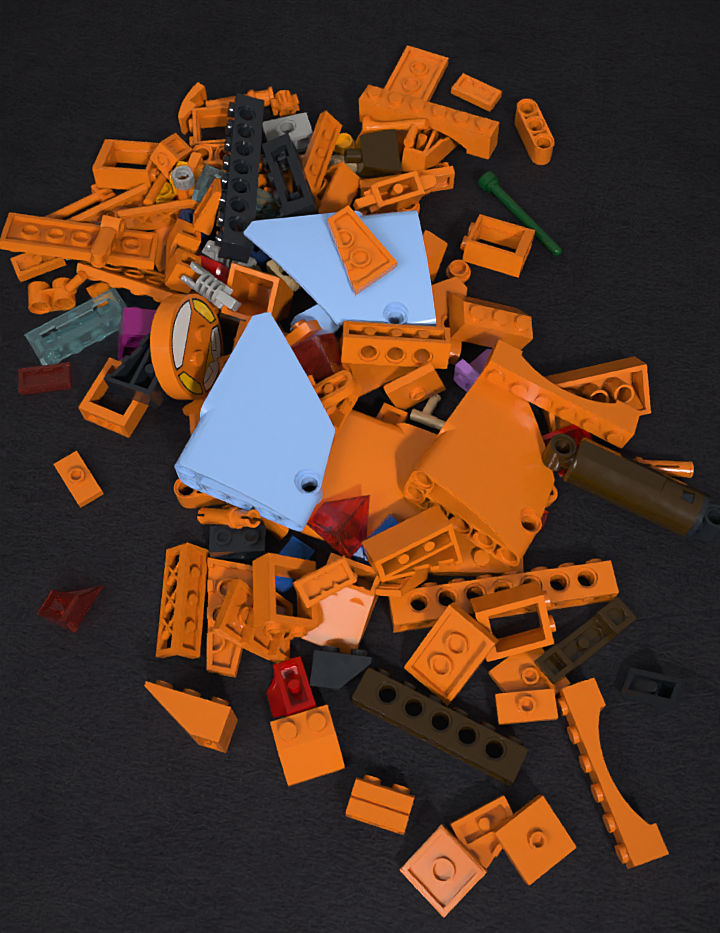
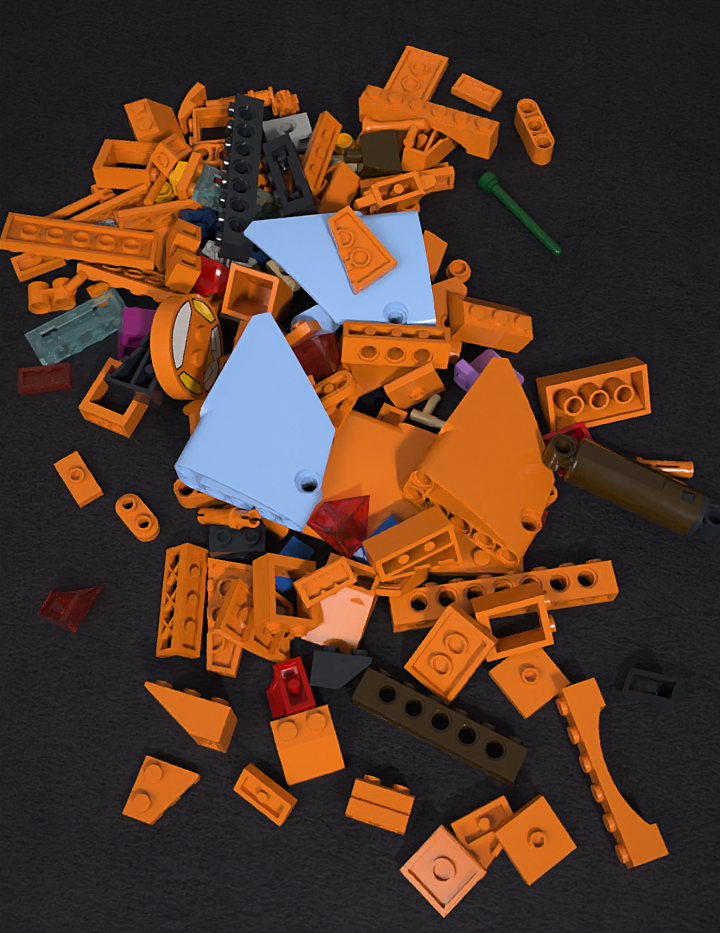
(110, 230): orange piece -> none
(136, 516): none -> orange plate
(152, 121): none -> orange slope
(156, 789): none -> orange wing
(186, 183): light grey axle -> none
(206, 212): orange slope -> none
(211, 288): light grey hinge -> none
(265, 794): none -> orange plate
(498, 233): orange window -> none
(510, 371): orange arch -> none
(526, 706): orange plate -> none
(585, 641): dark brown slope -> none

